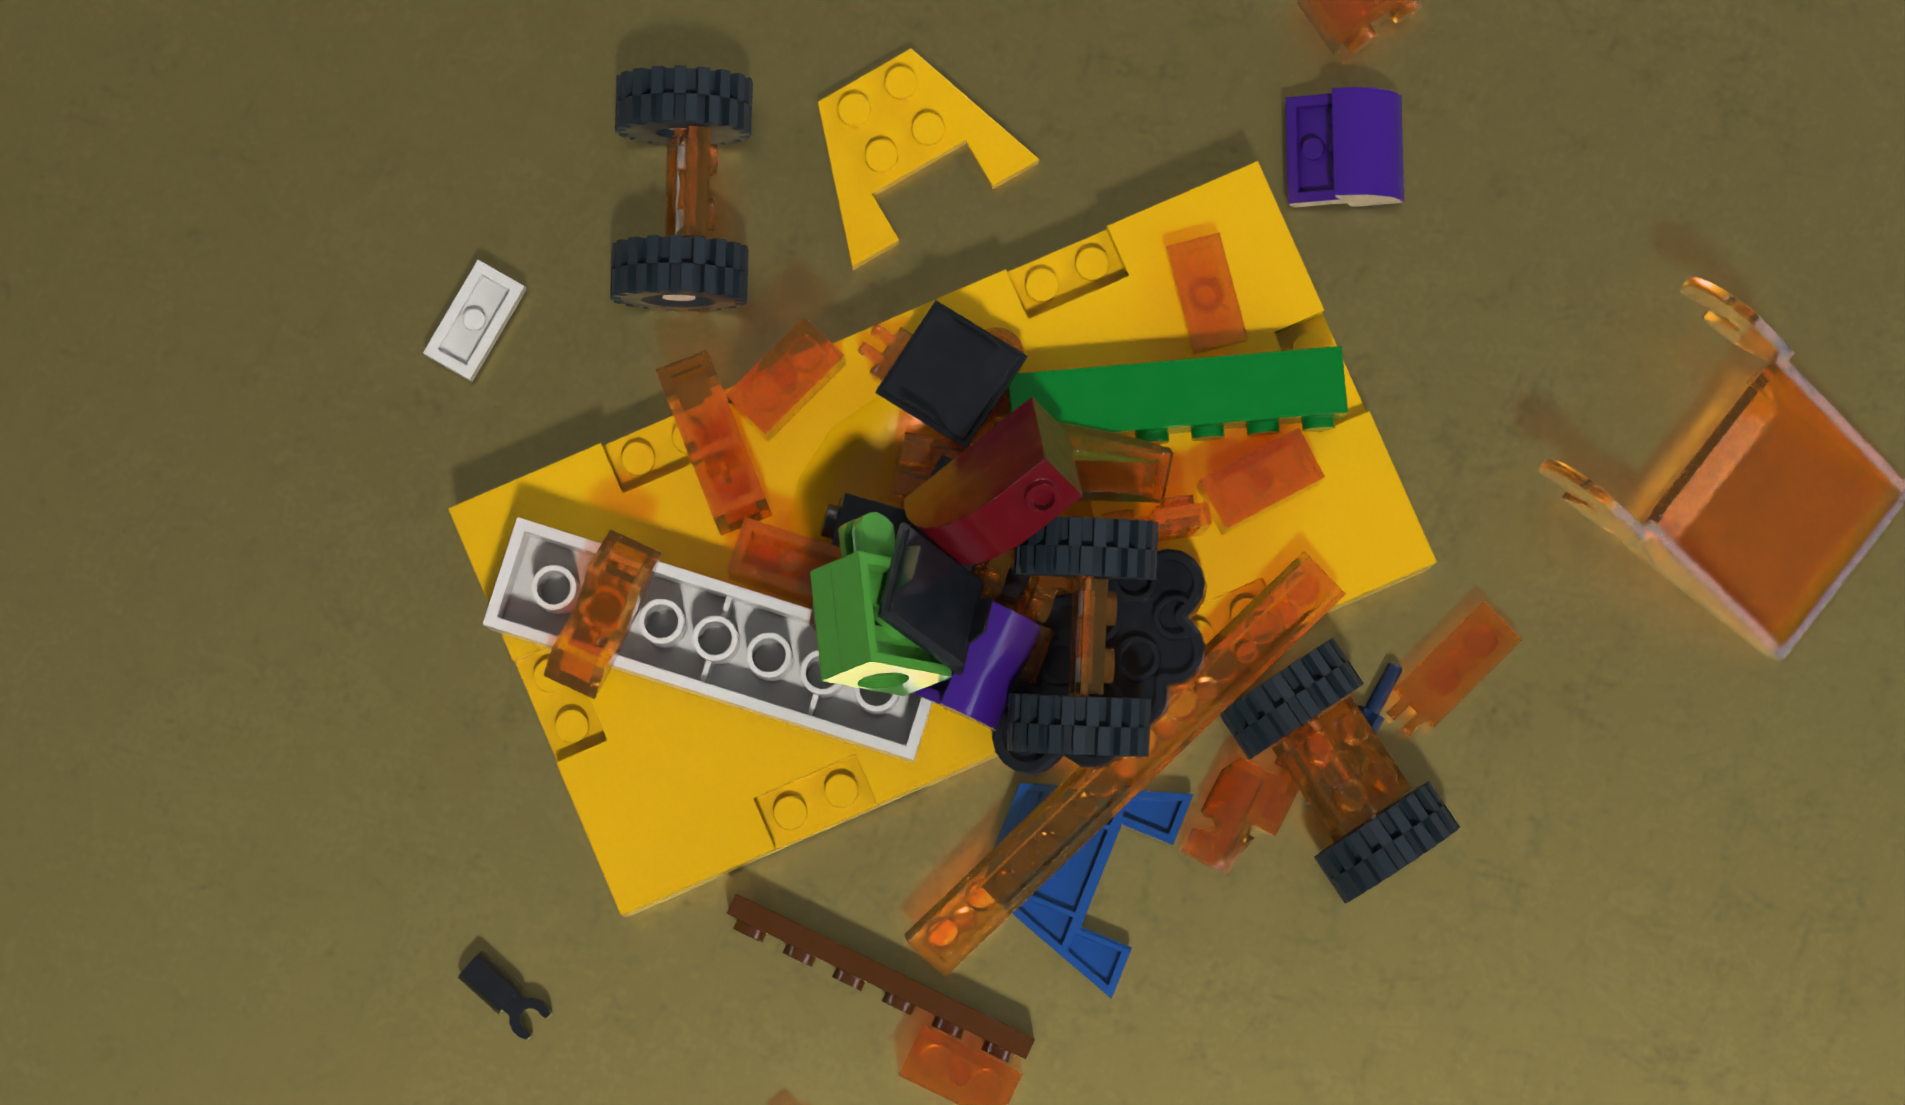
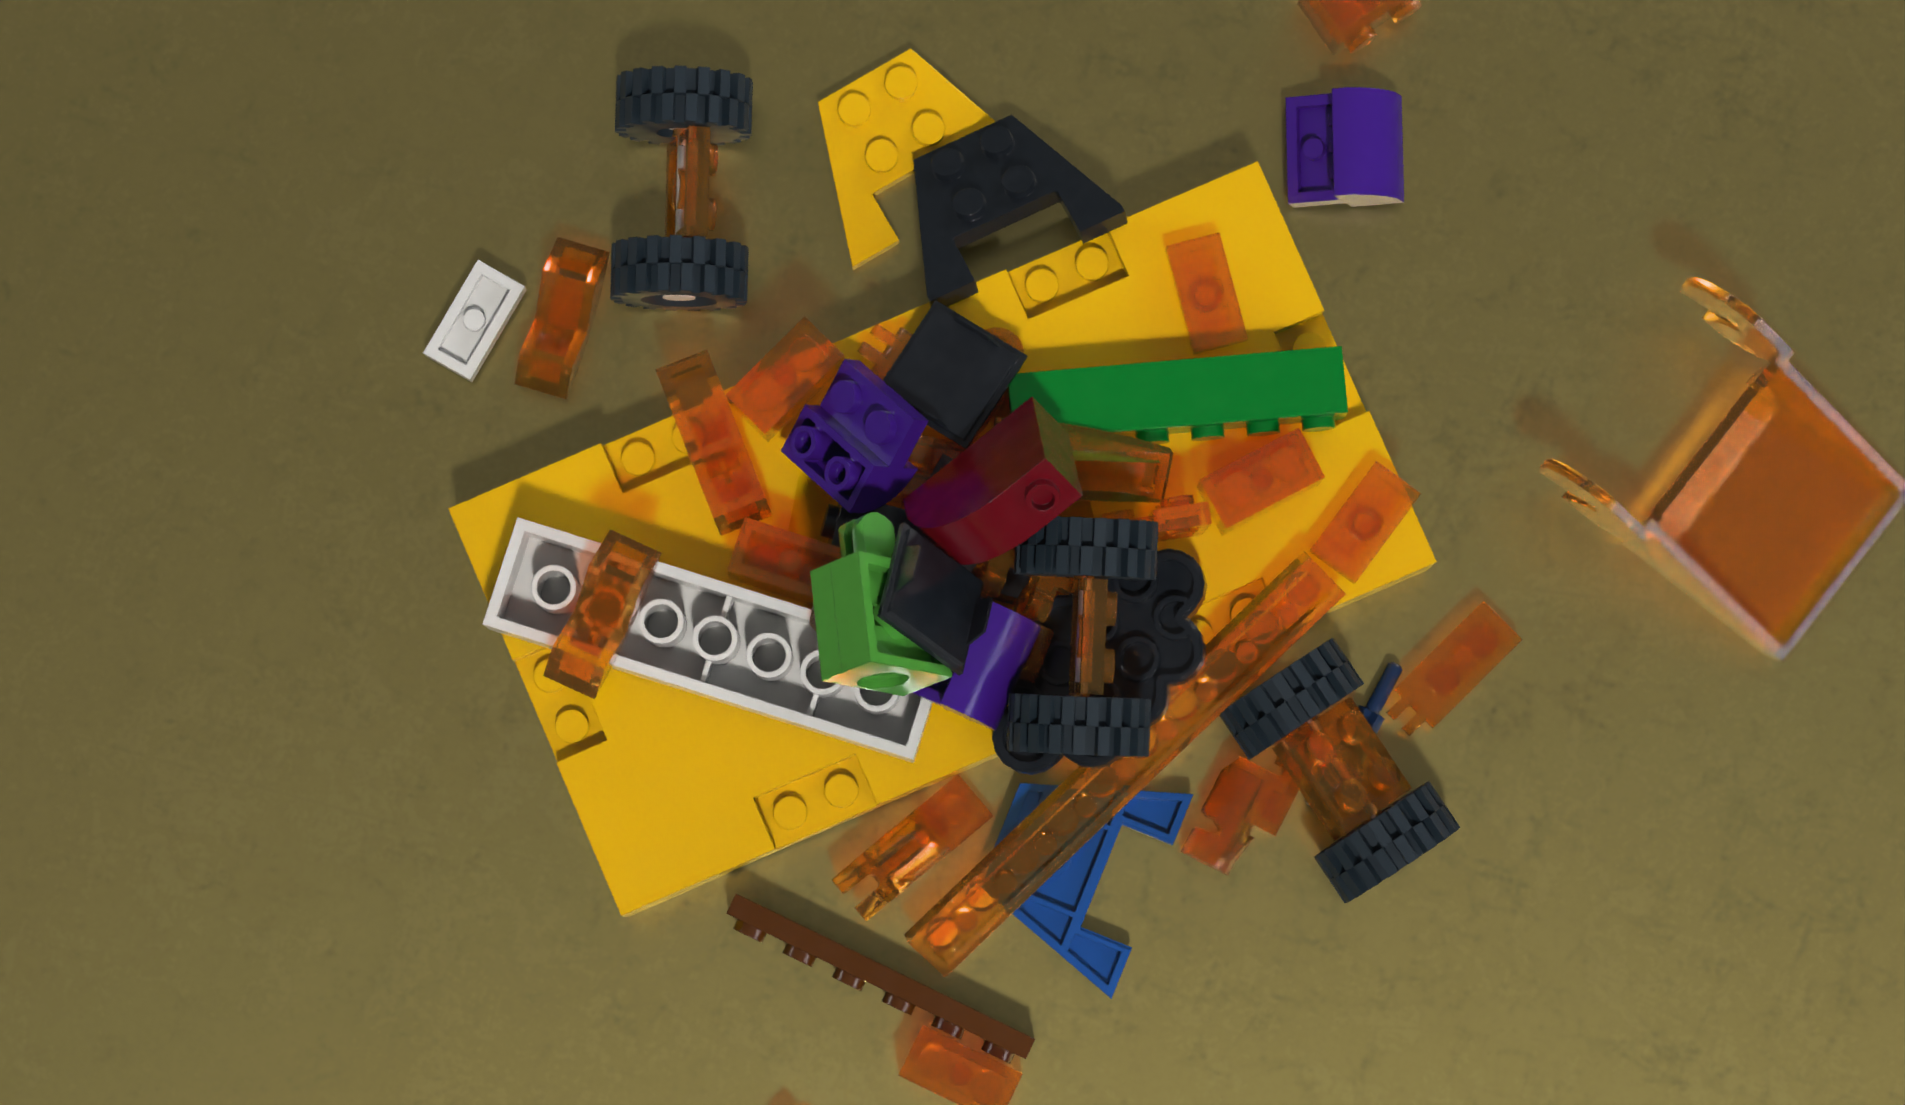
(501, 992): black bar -> none
(563, 317): none -> clear orange brick
(857, 440): none -> dark purple brick
(915, 845): none -> clear orange plate
(990, 184): none -> black wing
(1365, 522): none -> clear orange plate

